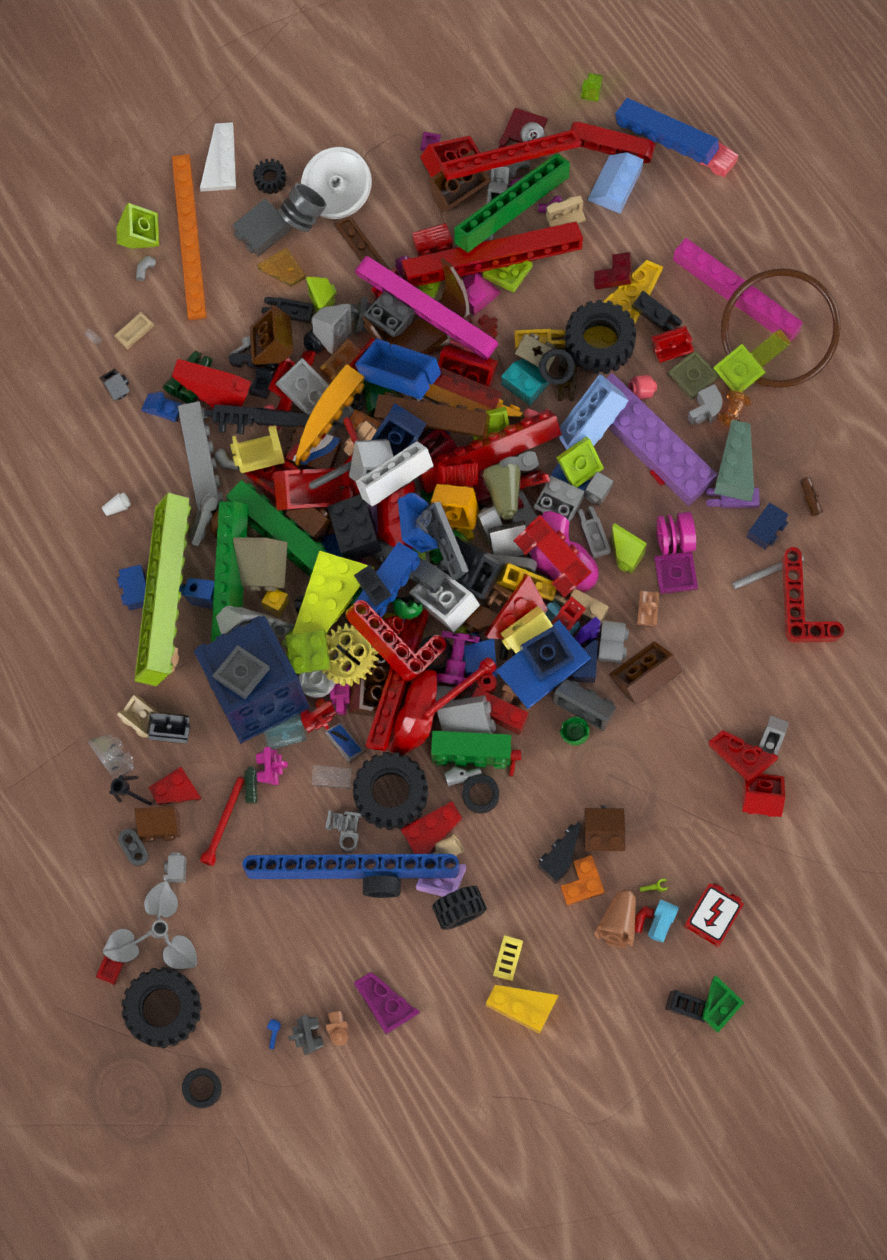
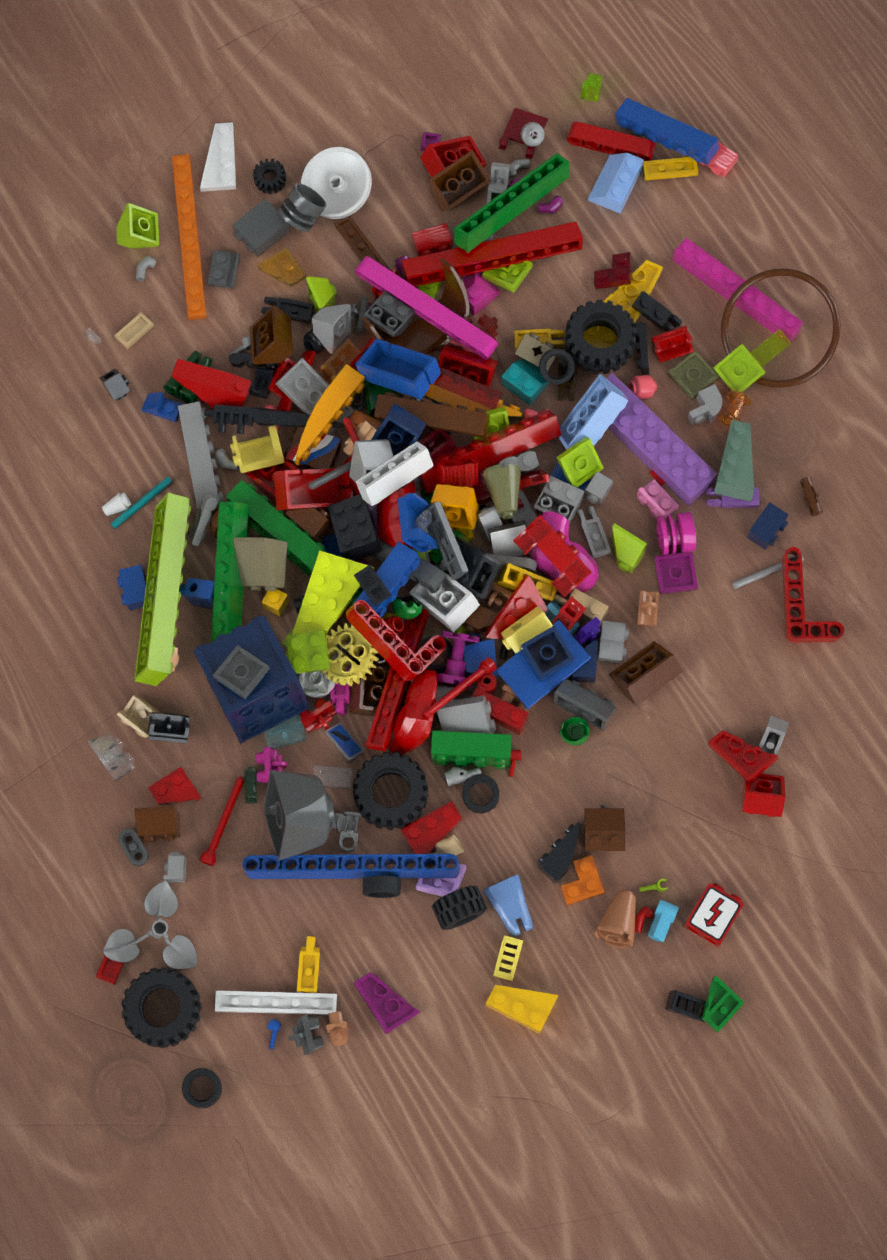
(121, 787): black plant -> none
(140, 503): none -> teal bar
(223, 269): none -> dark grey plate
(234, 616): light grey wedge -> none
(275, 1002): none -> white plate
(297, 812): none -> dark grey piece
(308, 967): none -> yellow hinge
(510, 154): red plate -> none
(510, 904): none -> medium blue piece
(565, 212): tan bracket -> none
(642, 347): none -> black hinge
(656, 500): none -> bright pink bracket
(669, 168): none -> yellow plate

